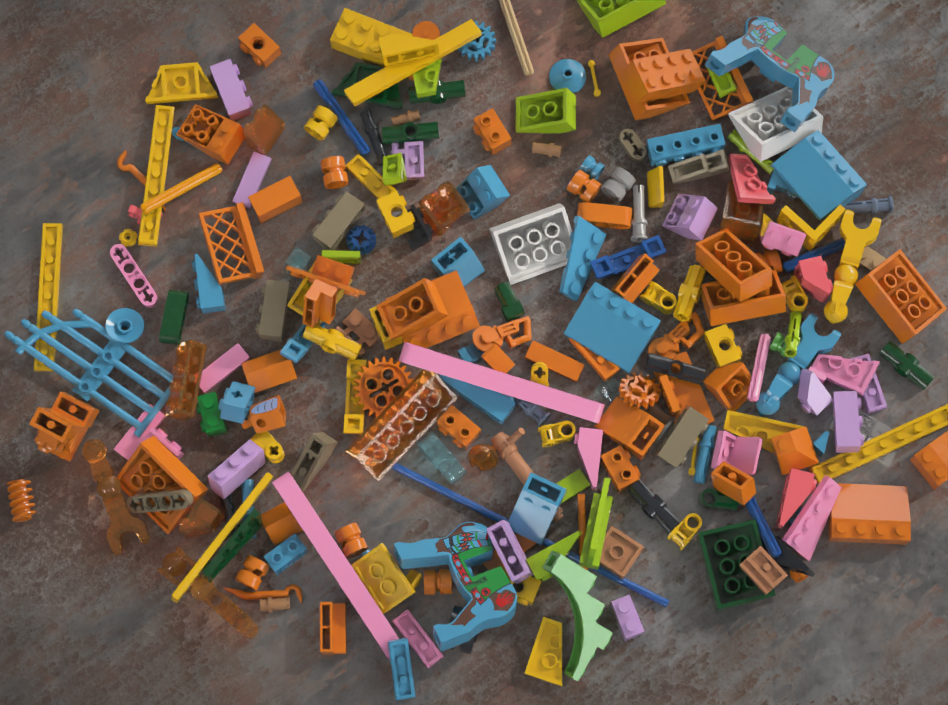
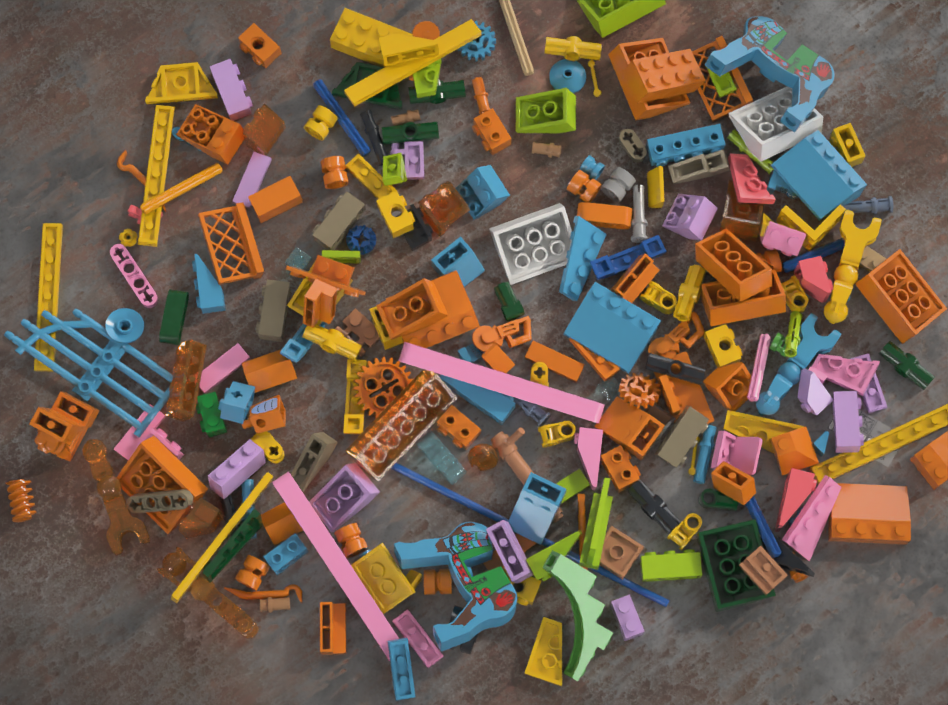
(343, 496): none -> lavender slope
(480, 95): none -> orange axle
(573, 48): none -> yellow piece
(670, 566): none -> lime brick
(847, 144): none -> yellow brick

